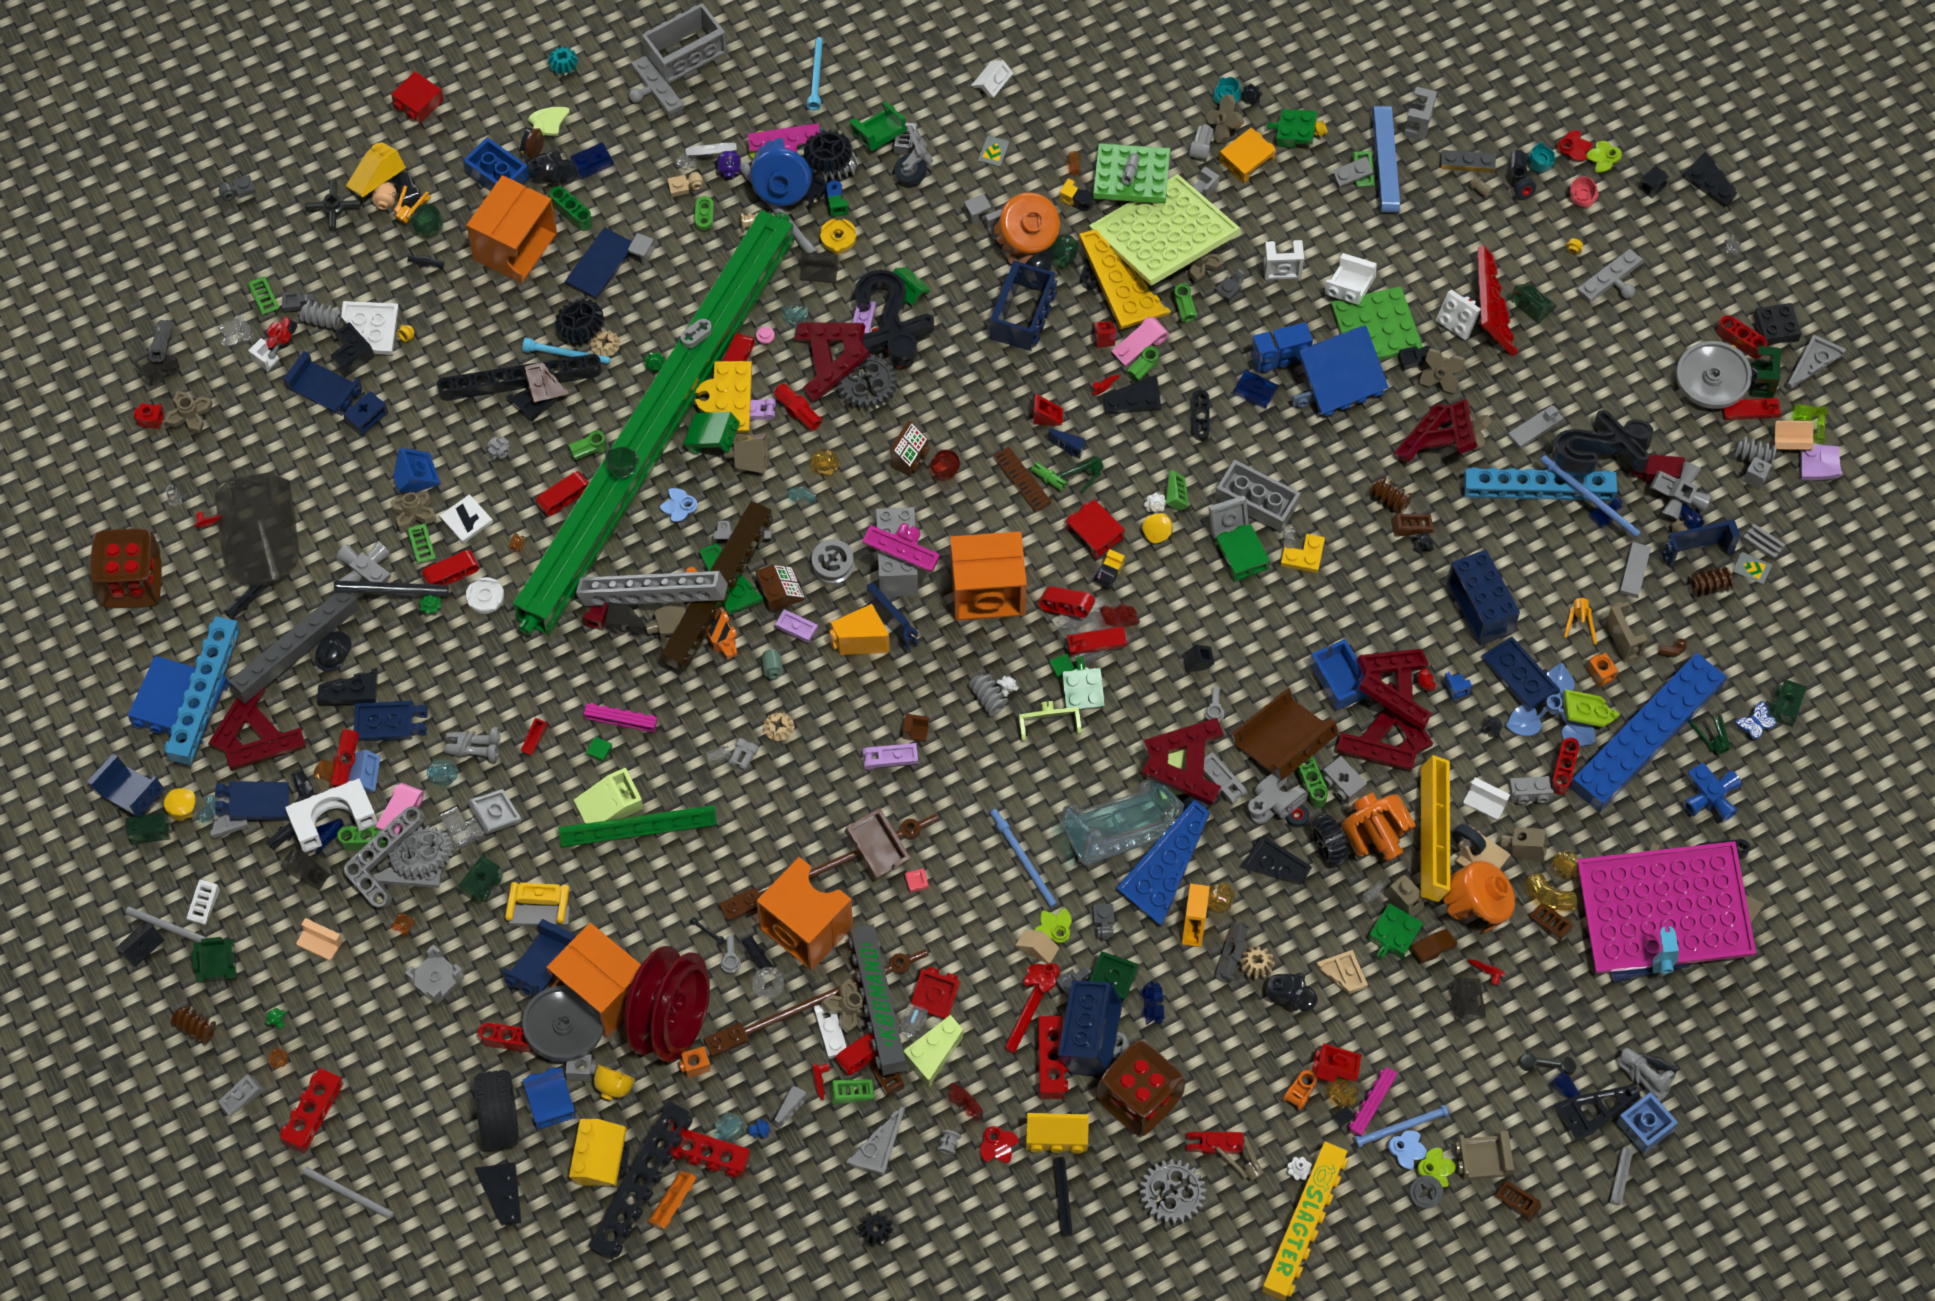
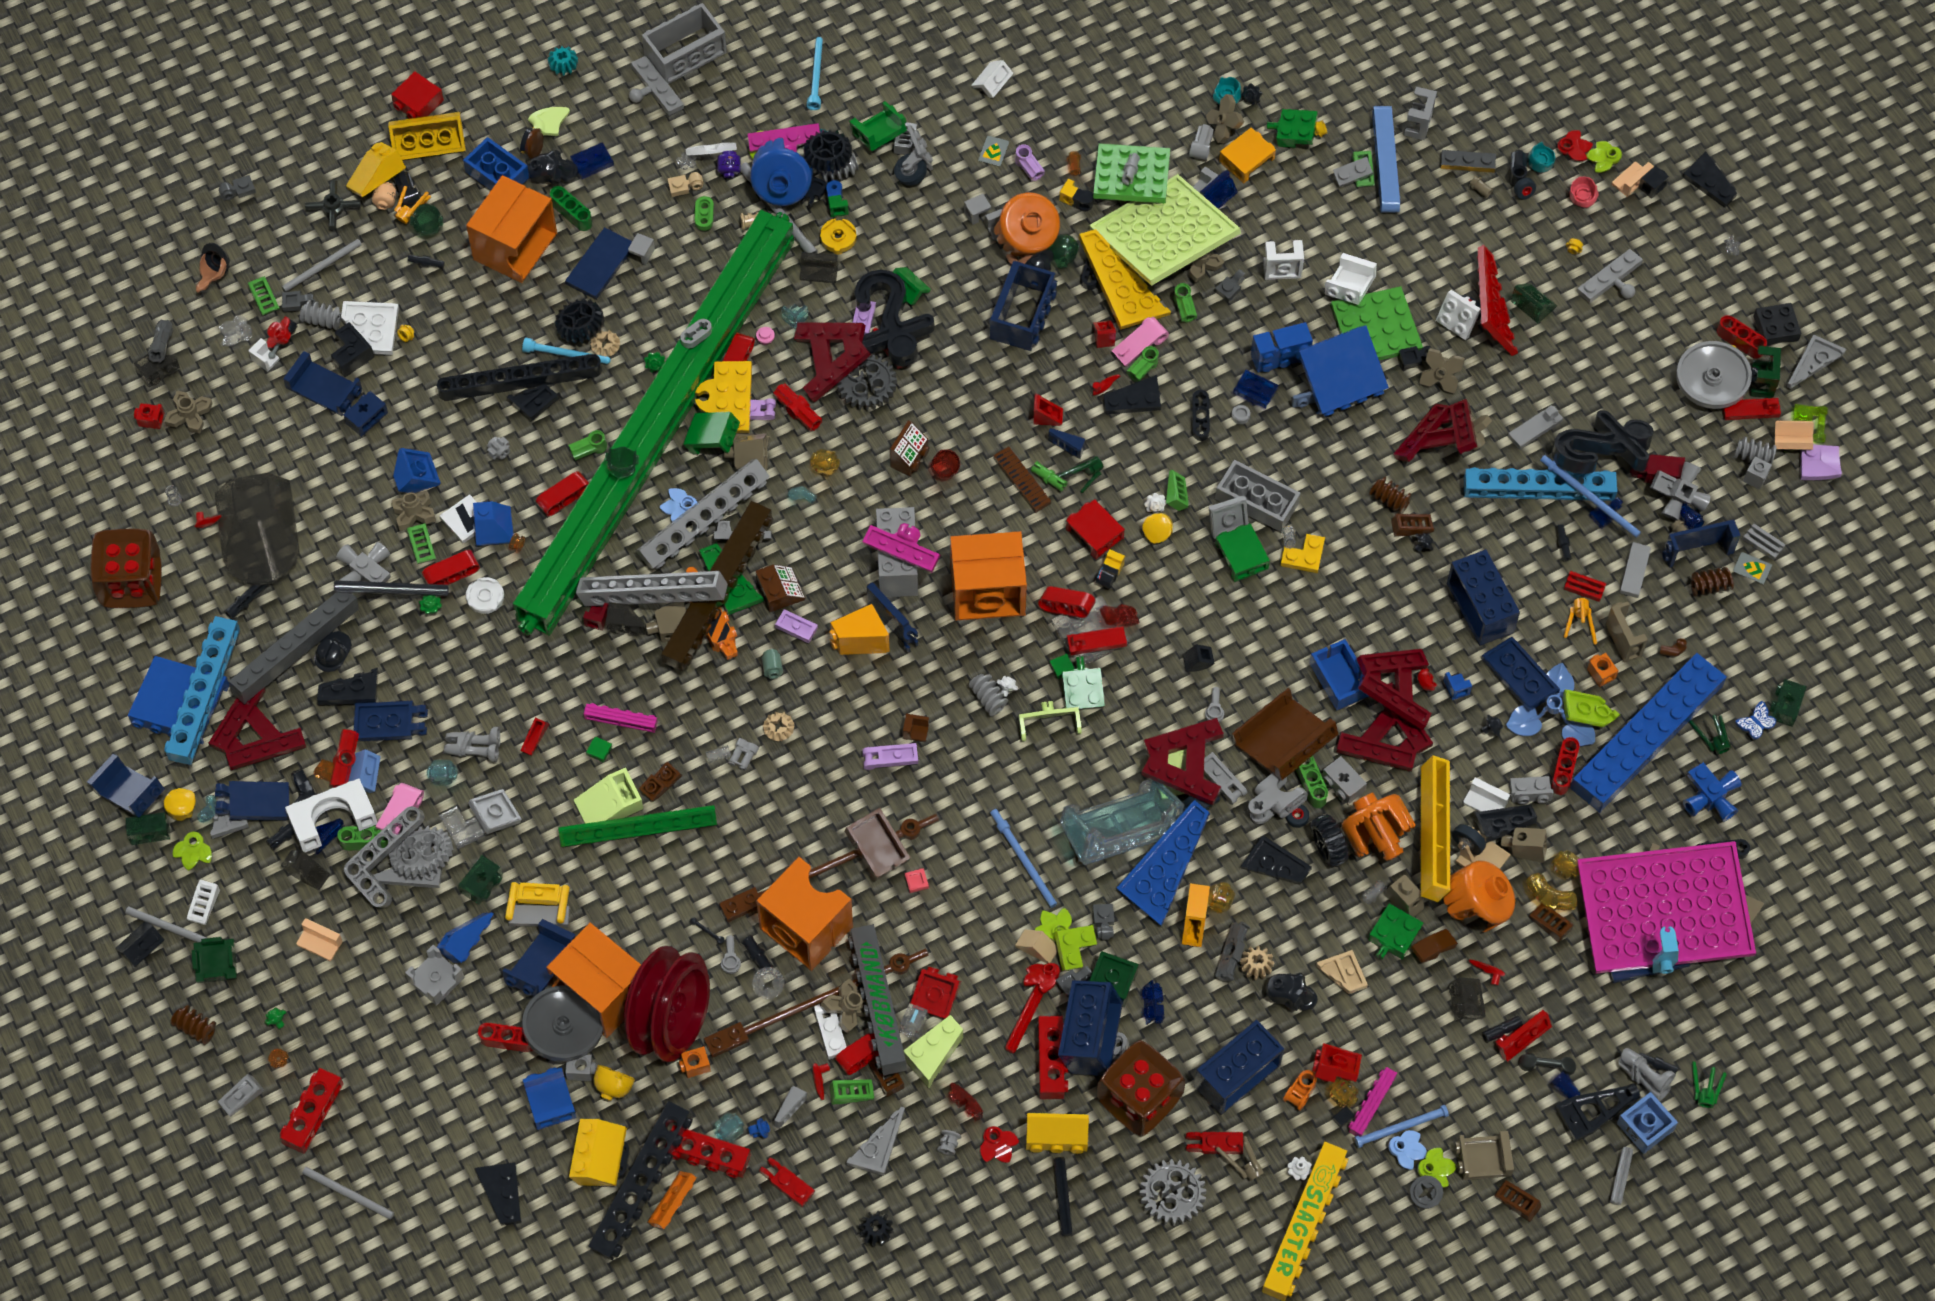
(192, 853): none -> lime plate
(213, 265): none -> piece
(323, 264): none -> light grey piece
(403, 918): clear orange plate -> none
(427, 135): none -> yellow slope
(459, 941): none -> blue slope
(492, 523): none -> blue slope
(496, 1109): black tyre -> none
(542, 383): wing -> none
(659, 783): none -> reddish brown slope
(758, 479): none -> light grey brick
(788, 1183): none -> red hinge
(826, 553): light grey wheel -> none
(1028, 163): none -> lavender piece
(1070, 941): none -> lime plate
(1220, 190): none -> clear blue plate
(1238, 1067): none -> dark blue hose
(1240, 414): none -> light grey tile
(1503, 821): none -> black wing
(1504, 1028): none -> black piece
(1524, 1036): none -> red hinge
(1564, 542): none -> black bar
(1585, 583): none -> red tile
(1630, 179): none -> light nougat panel
(1707, 1097): none -> green plant

